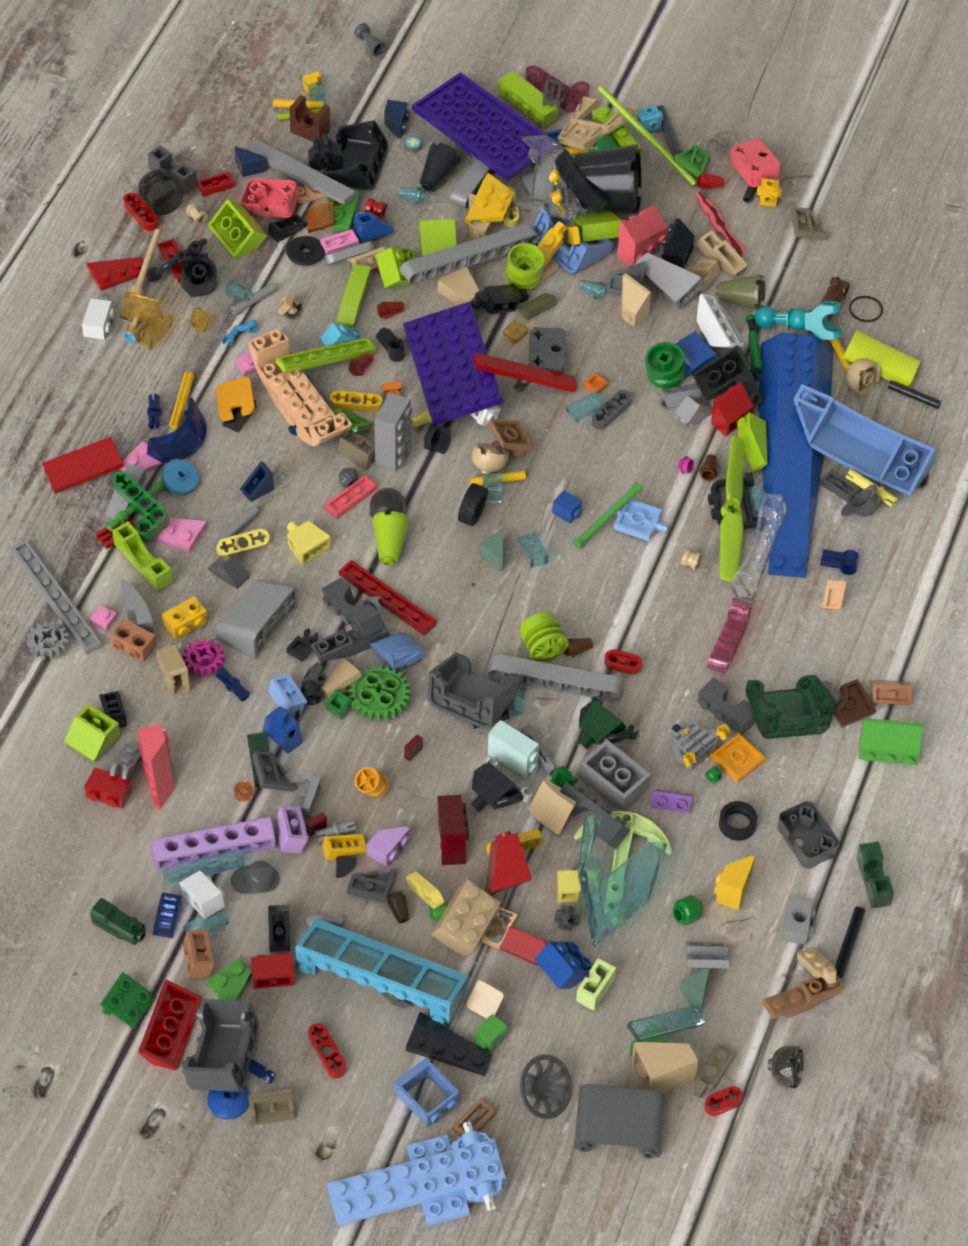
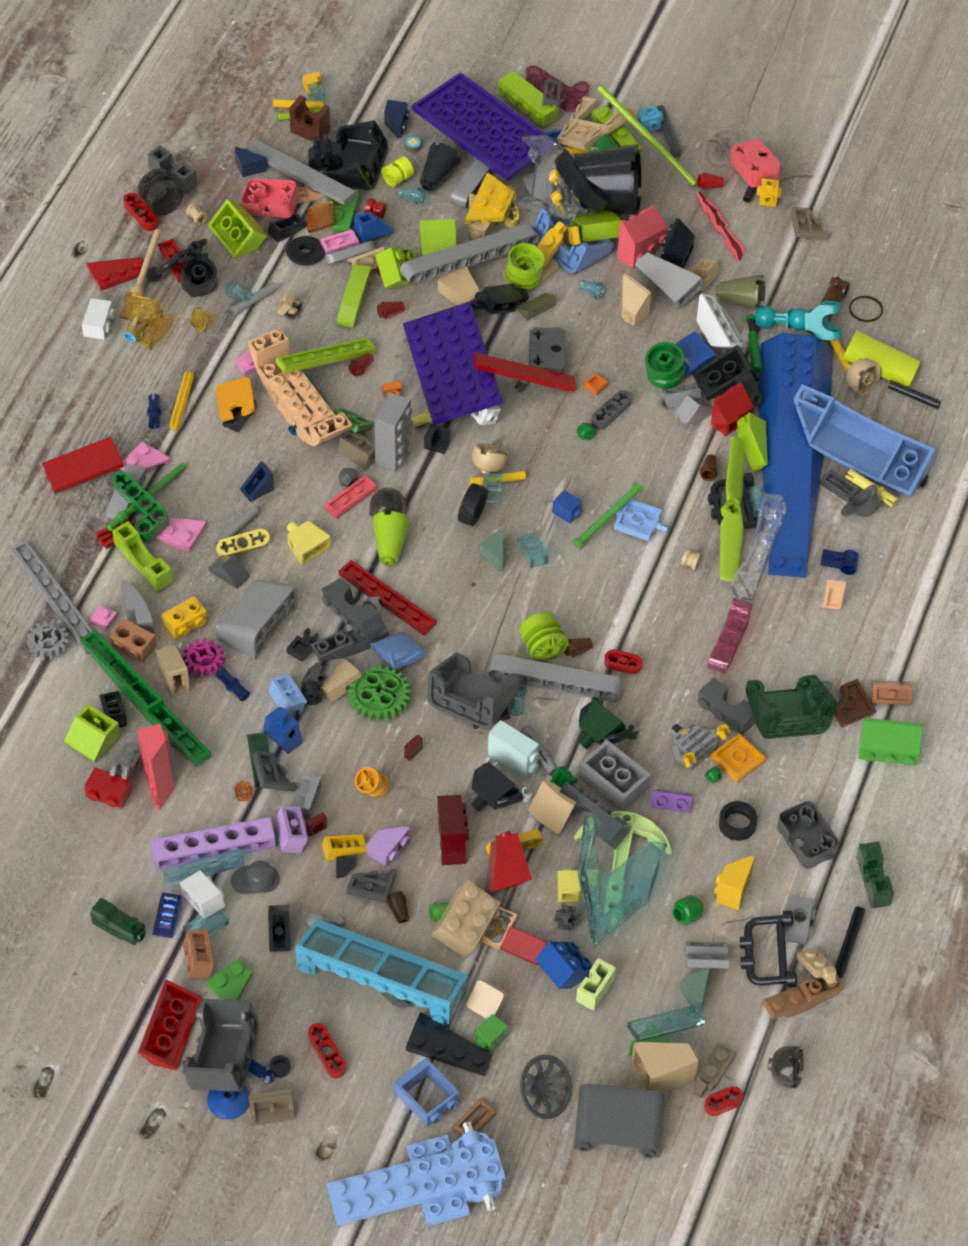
(127, 1000): green hinge -> none
(145, 698): none -> green slope
(178, 484): dark azure plate -> none
(182, 441): clear blue windscreen -> none
(215, 184): red tile -> none
(251, 326): dark azure arm -> none
(272, 970): red brick -> none
(280, 1066): none -> black tile
(335, 829): light grey pin -> none
(338, 334): medium azure slope -> none
(338, 704): green slope -> none
(368, 397): yellow beam -> none
(376, 45): dark grey piece -> none
(391, 344): black piece -> none
(397, 171): none -> neon yellow wheel
(424, 889): light yellow beam -> none
(511, 436): medium nougat slope -> none
(515, 331): clear yellow tile -> none
(585, 406): clear light blue tile -> none
(586, 431): none -> green piece
(615, 278): dark grey wing -> none
(686, 465): dark pink plate -> none
(692, 159): bright green wing -> none
(722, 252): tan slope -> none
(746, 943): none -> black bar

